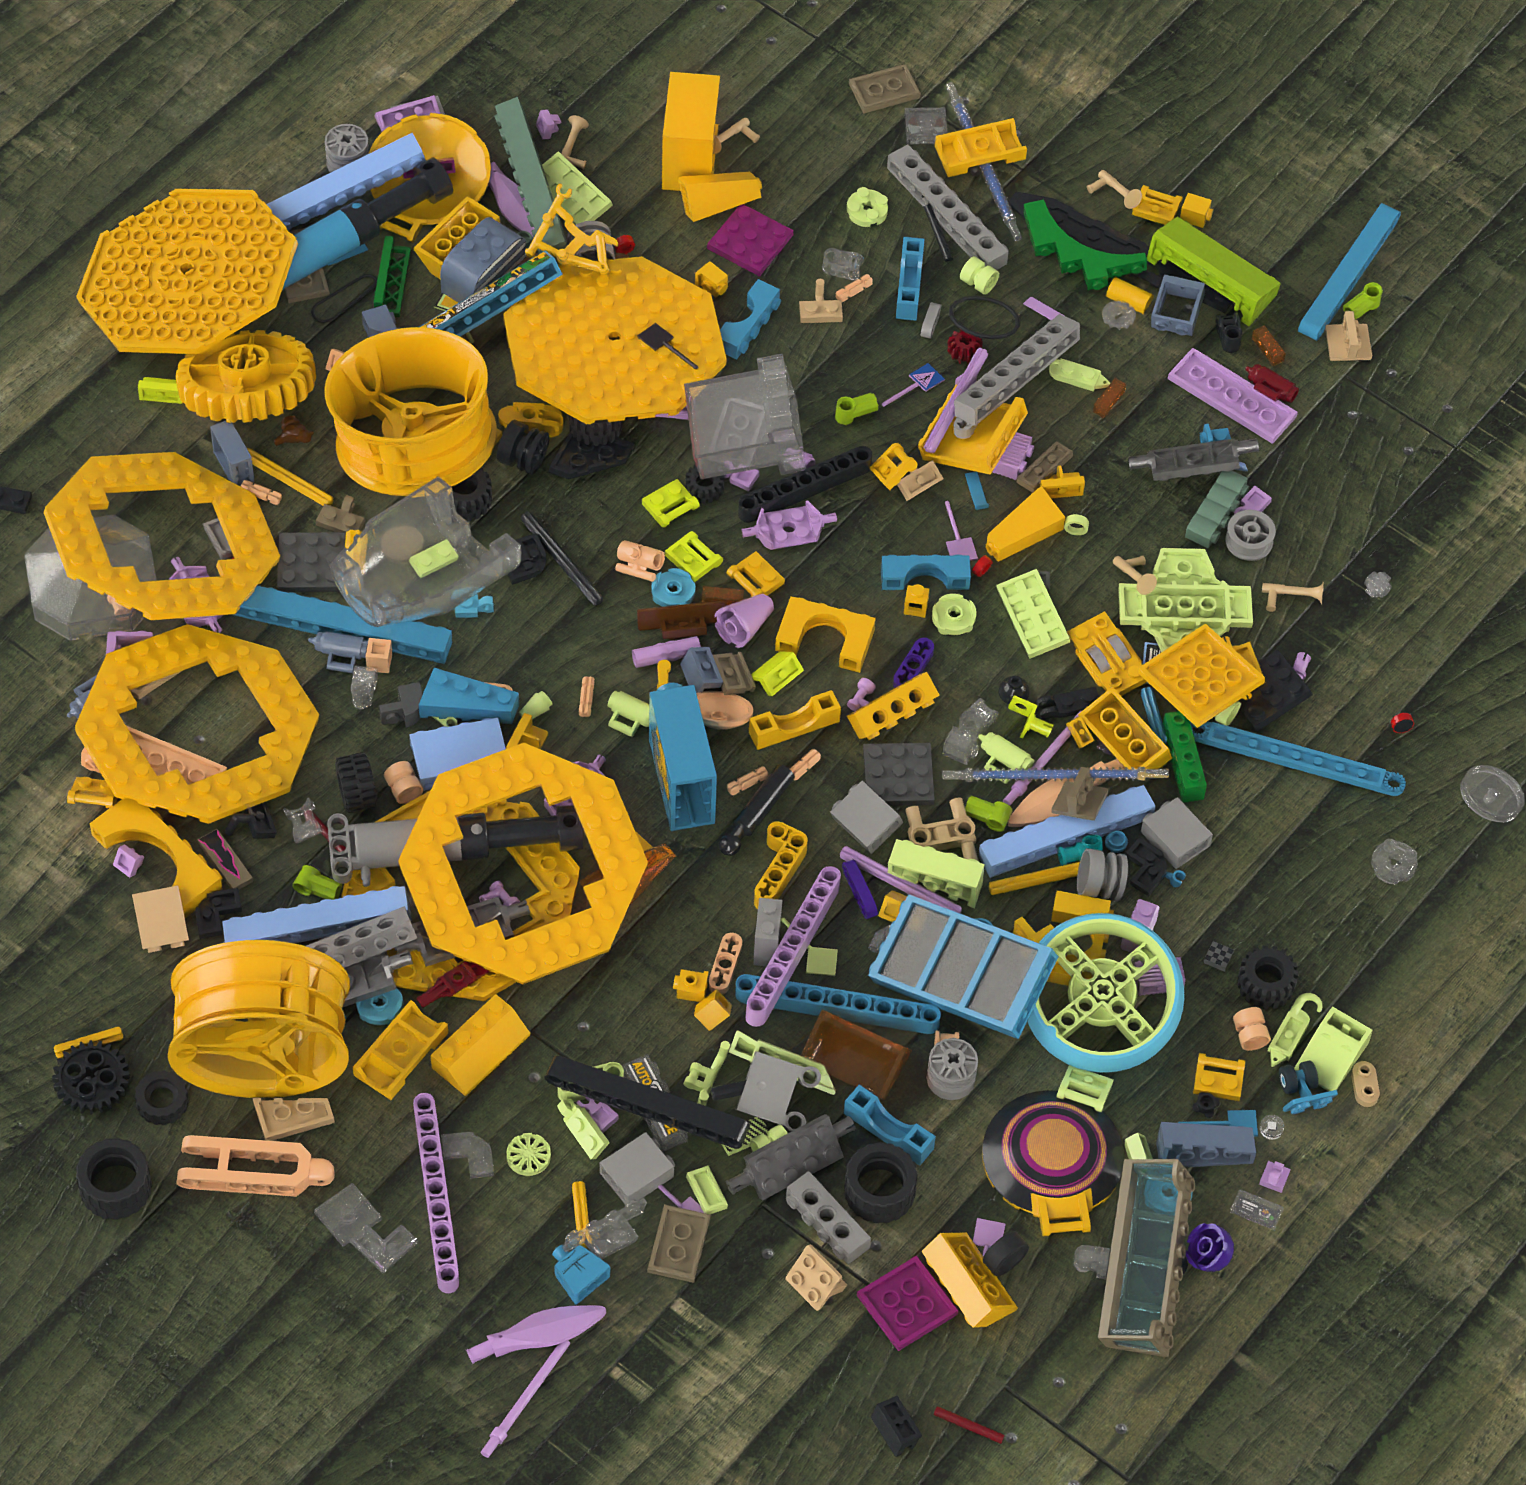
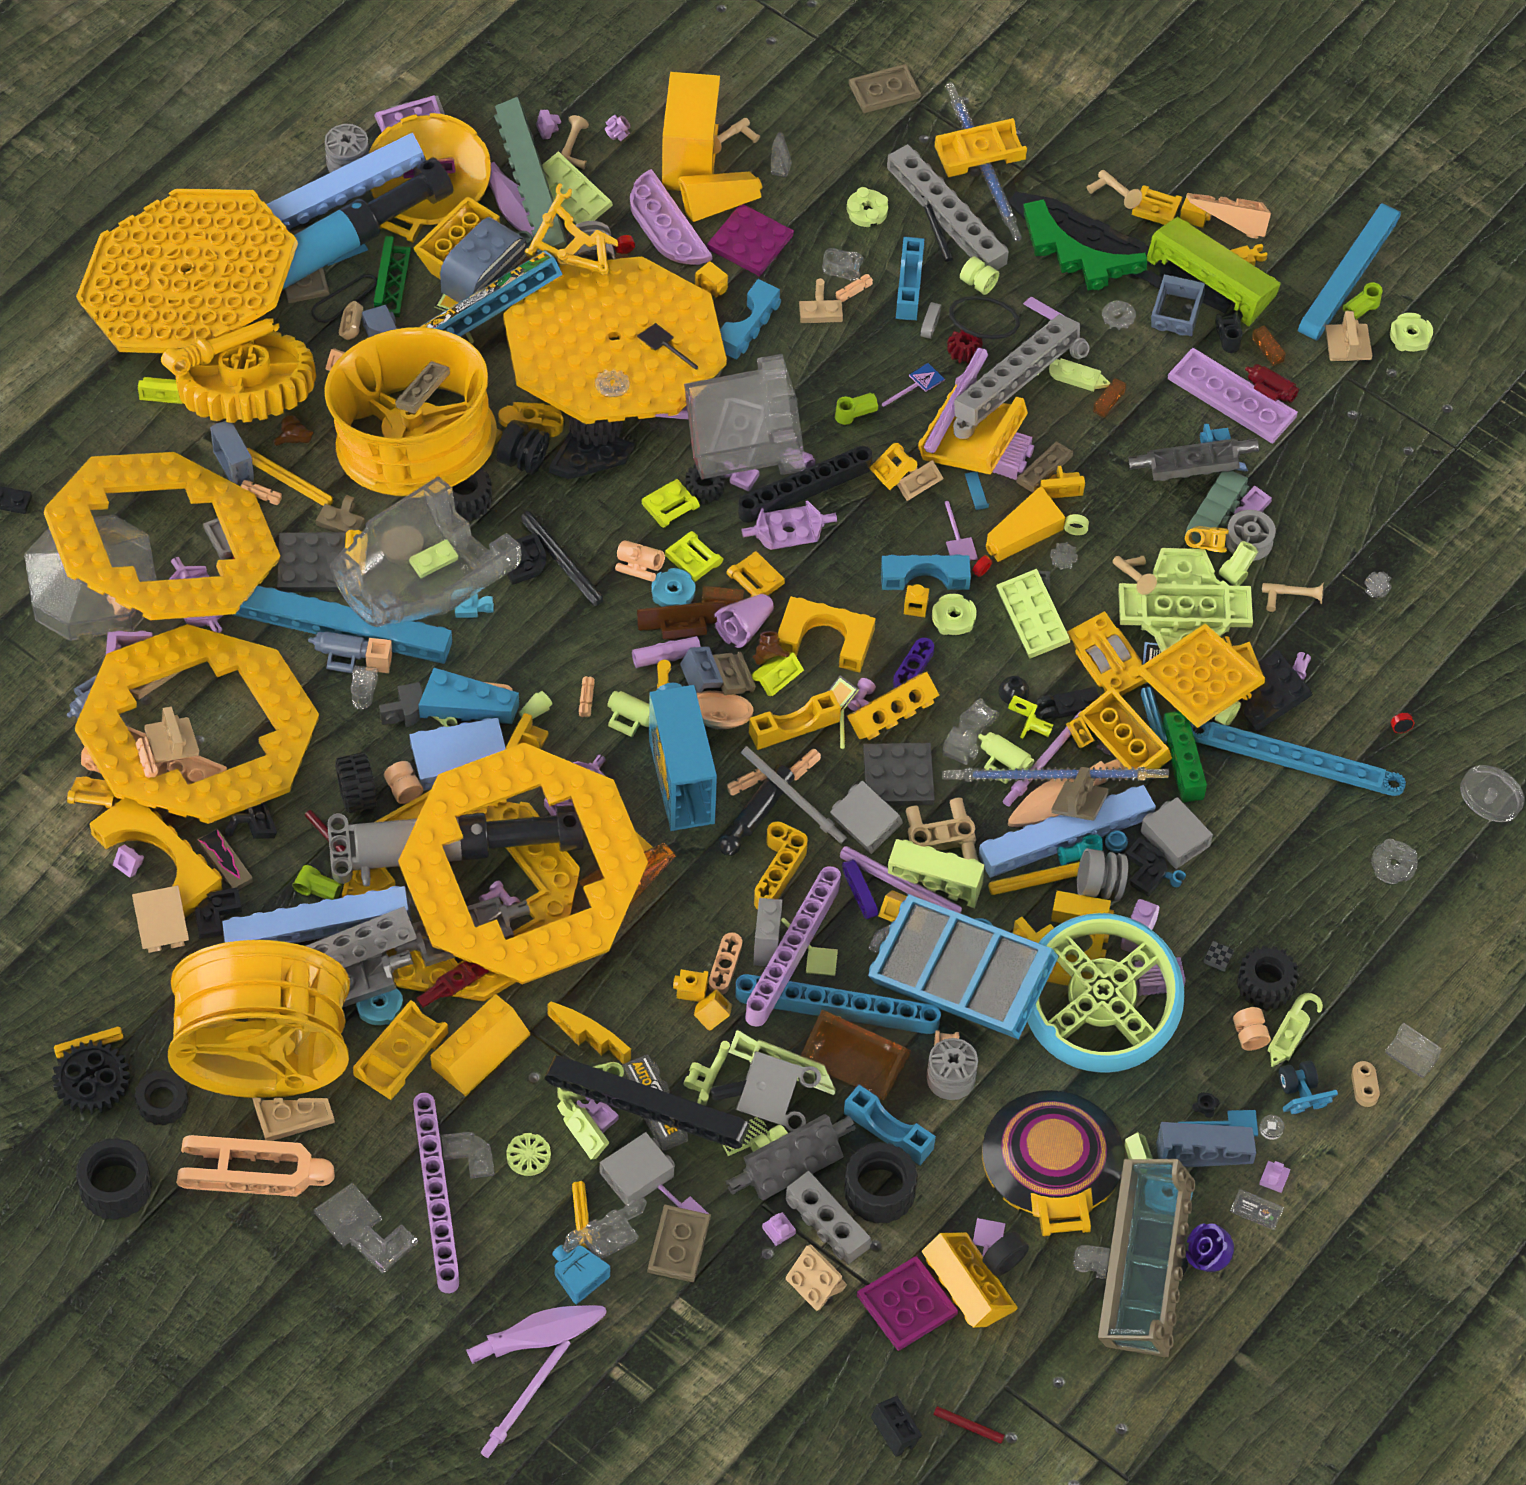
(146, 757): none -> light nougat axle
(171, 737): none -> tan bracket
(203, 351): none -> yellow piece
(308, 829): clear piece -> none
(351, 320): none -> tan plate
(422, 387): none -> dark tan tile
(583, 1028): none -> yellow slope
(617, 127): none -> lavender gear
(619, 387): none -> clear gear
(665, 222): none -> lavender plate
(706, 1190): yellowish green tile -> none
(769, 648): none -> reddish brown animal
(779, 1228): none -> lavender tile
(780, 157): none -> clear slope
(826, 825): none -> light grey bar
(844, 693): none -> piece
(924, 124): clear tile -> none
(994, 815): lime piece -> none
(1063, 555): none -> clear gear
(1079, 348): none -> light grey plate
(1087, 1083): yellowish green plate -> none
(1123, 291): yellow brick -> none
(1211, 538): none -> yellow piece
(1216, 1083): yellow plate -> none
(1236, 568): none -> yellowish green piece
(1244, 214): none -> light nougat wedge
(1251, 255): none -> yellow plate
(1336, 1048): yellowish green slope -> none
(1406, 341): none -> yellowish green plate
(1413, 1051): none -> clear panel

